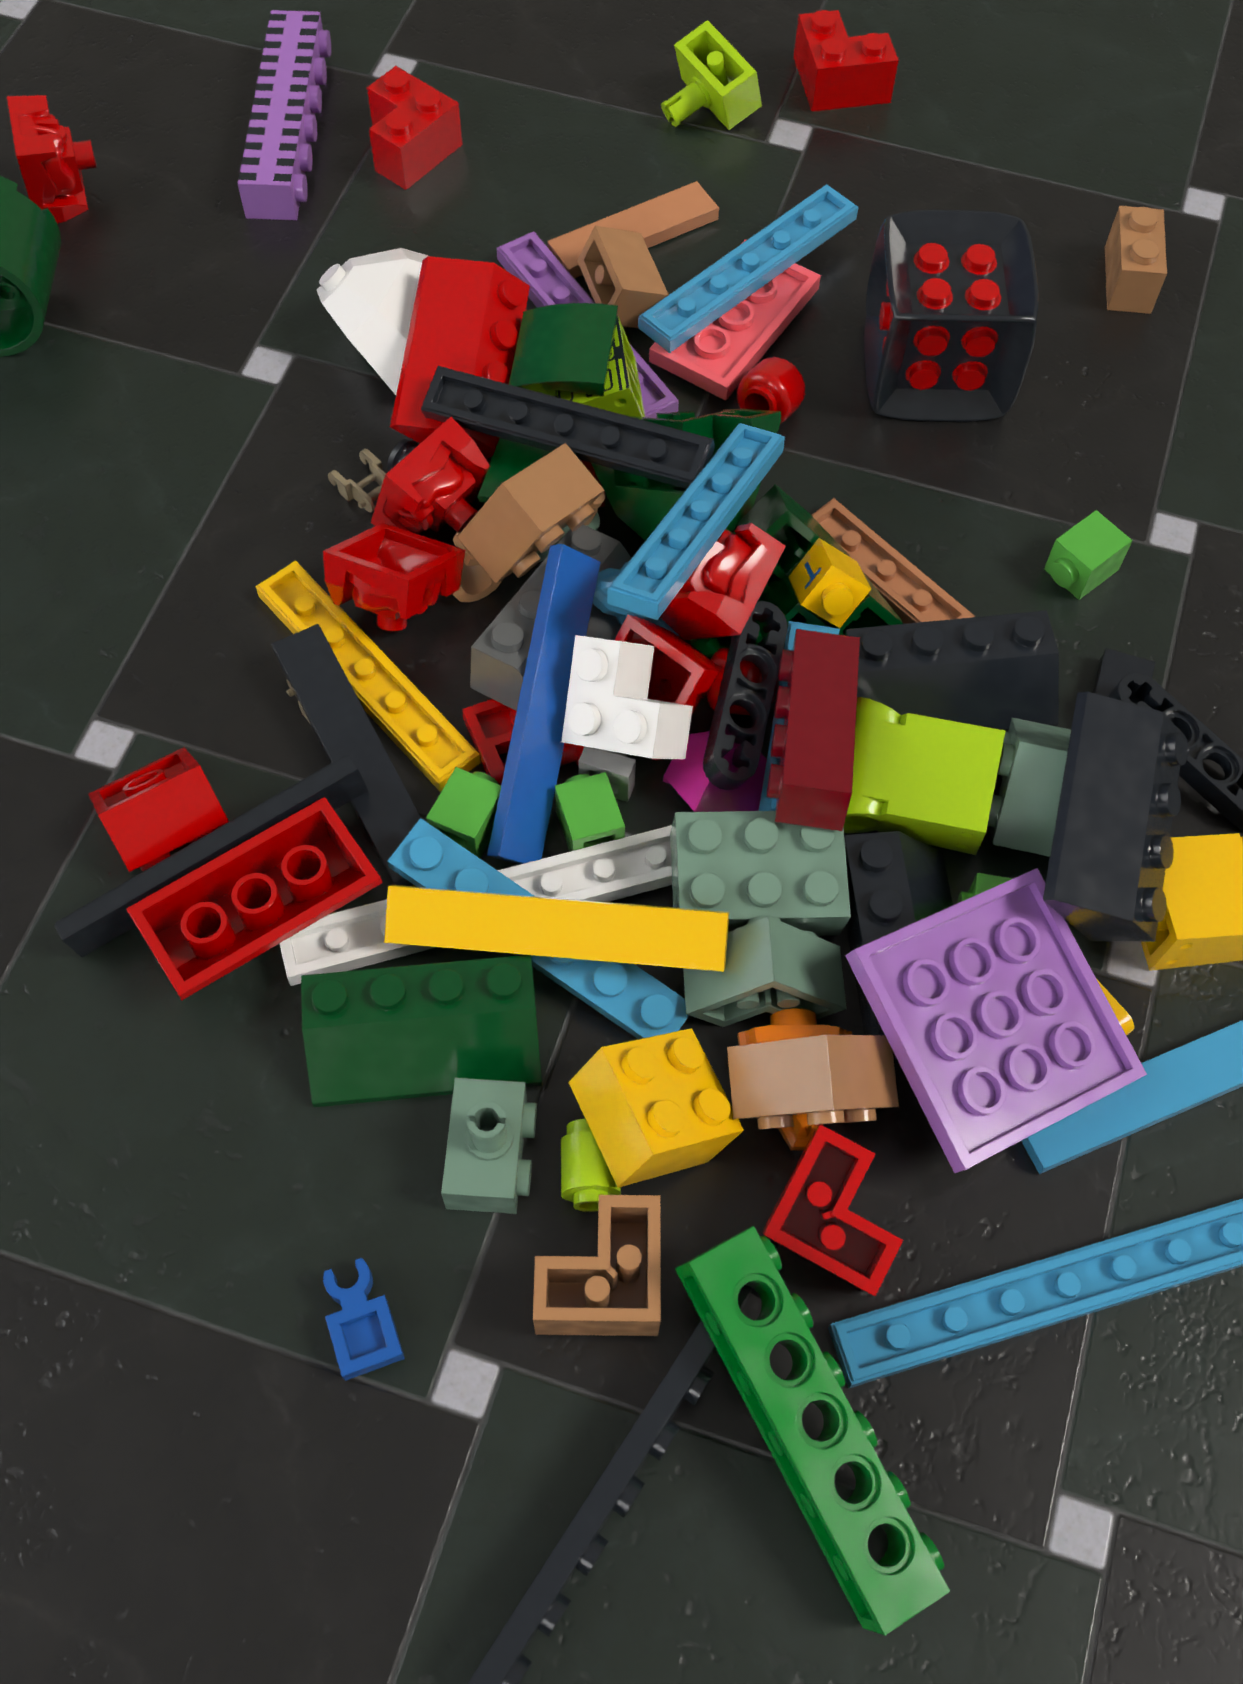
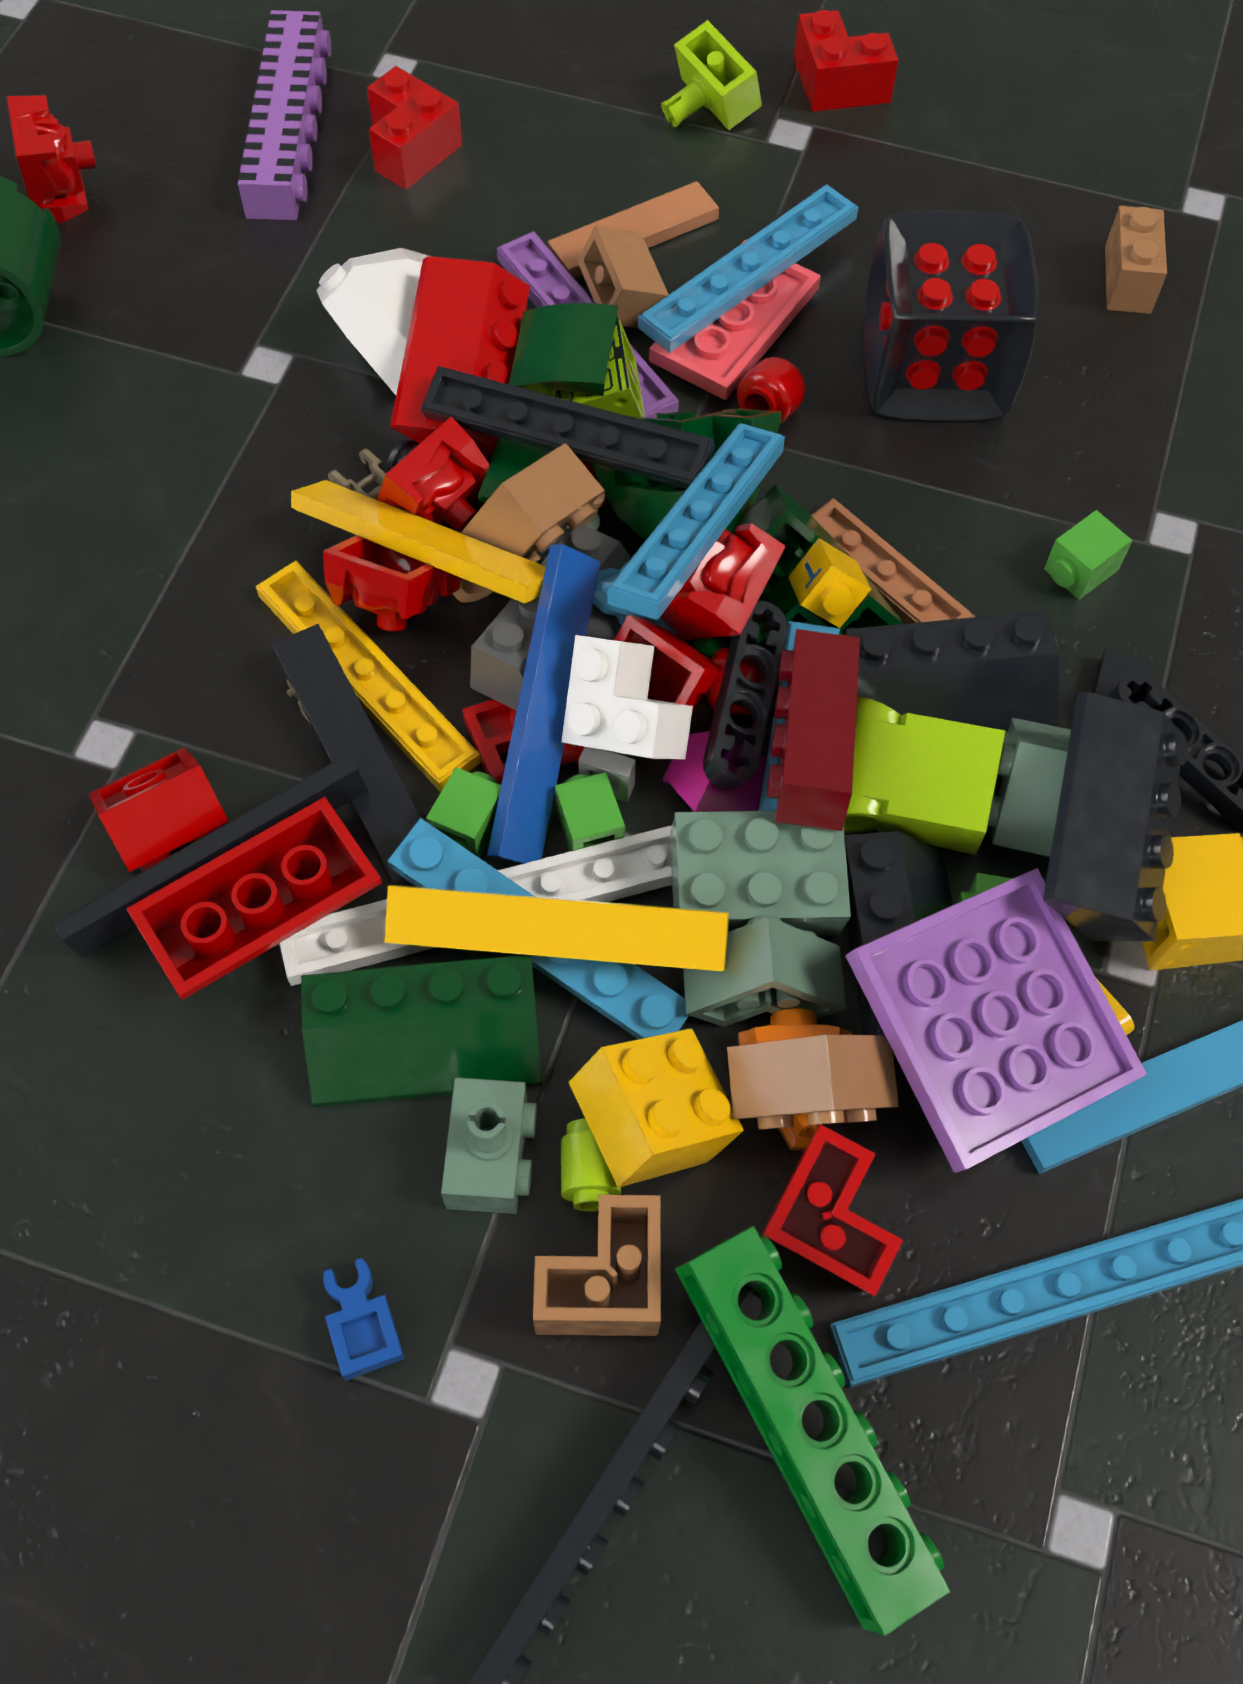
(422, 540): none -> yellow tile

